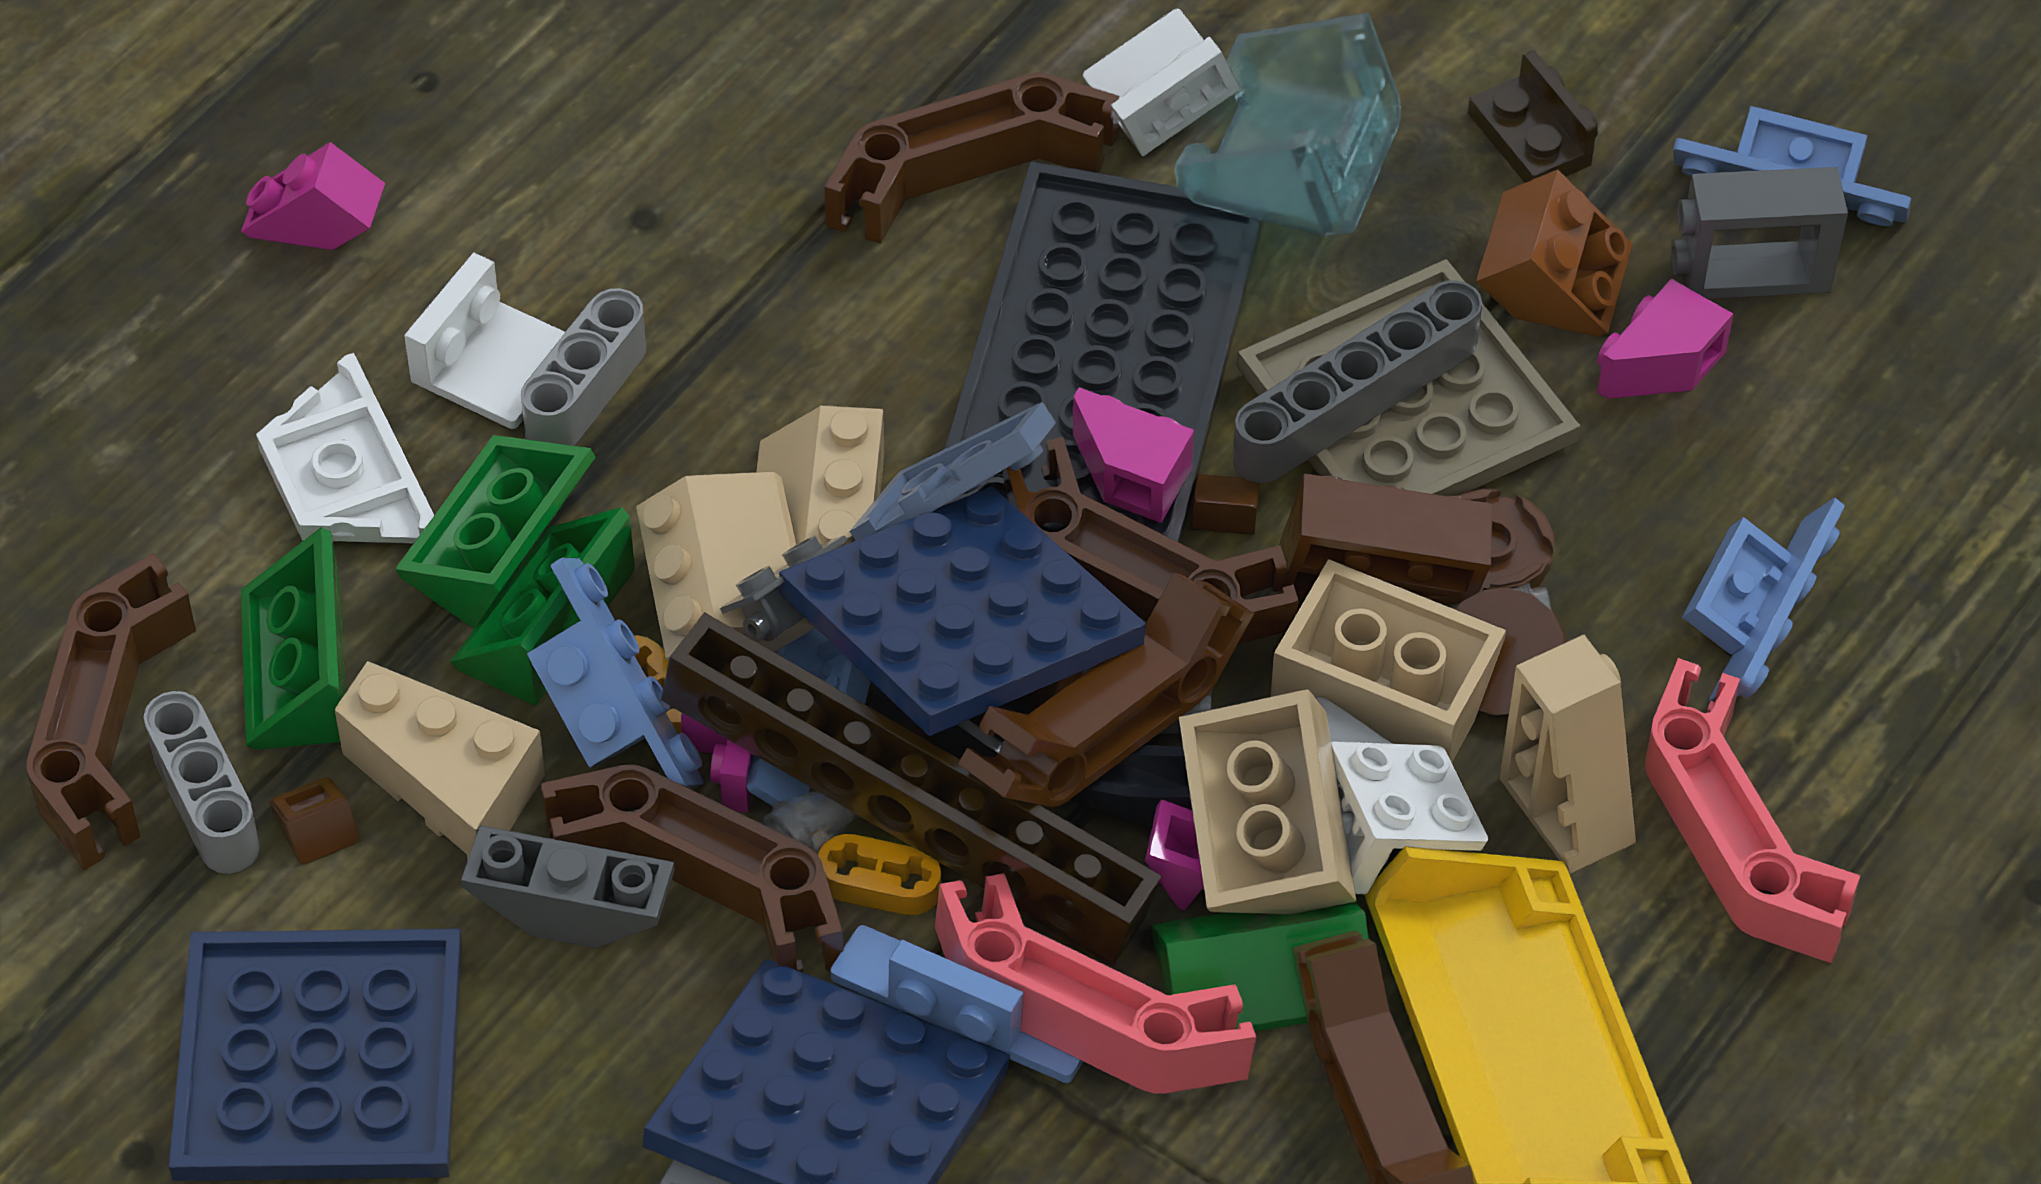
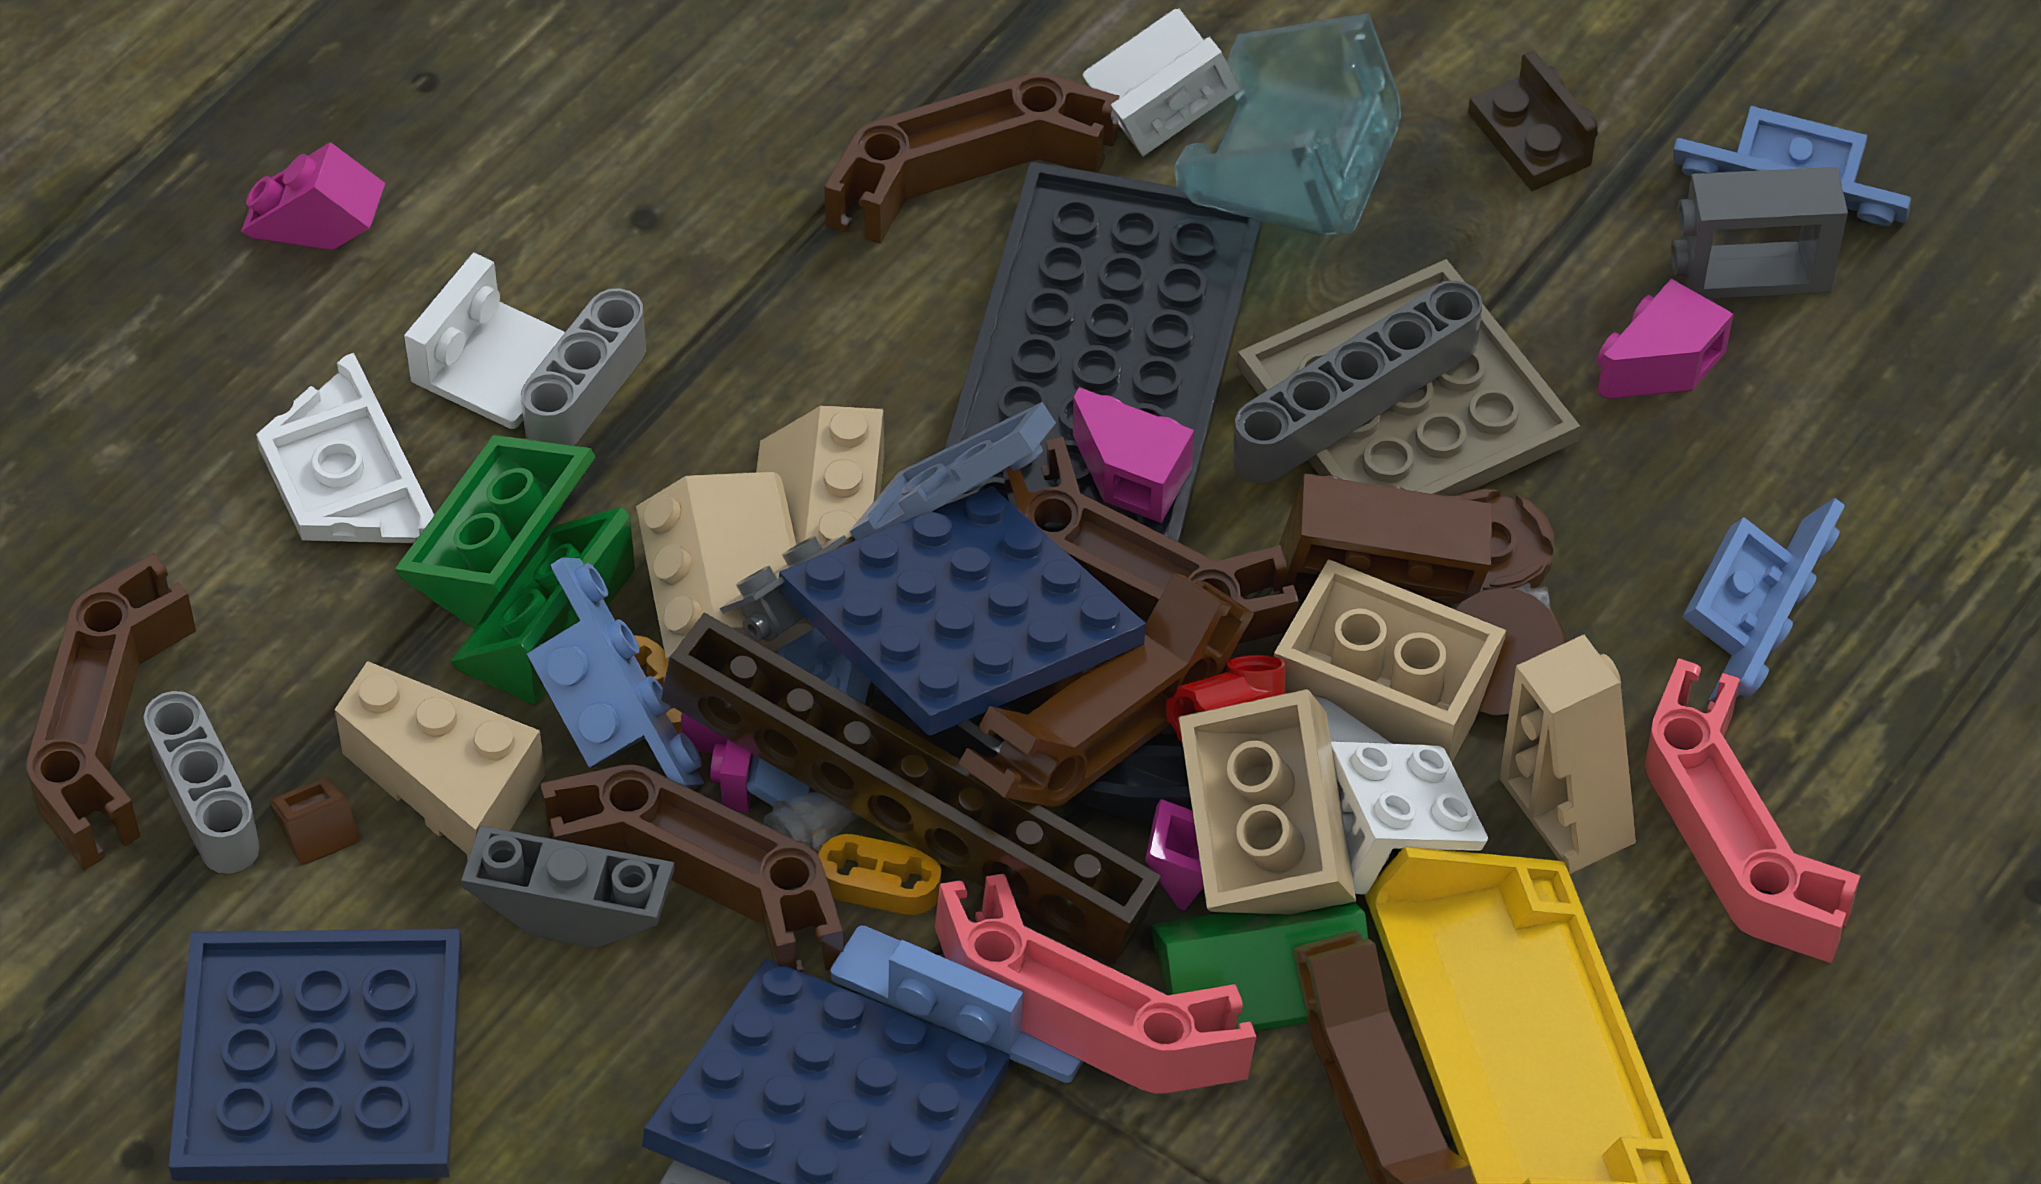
(294, 648): green slope -> none
(1225, 504): reddish brown slope -> none
(1245, 681): none -> red piece
(1554, 257): dark orange slope -> none

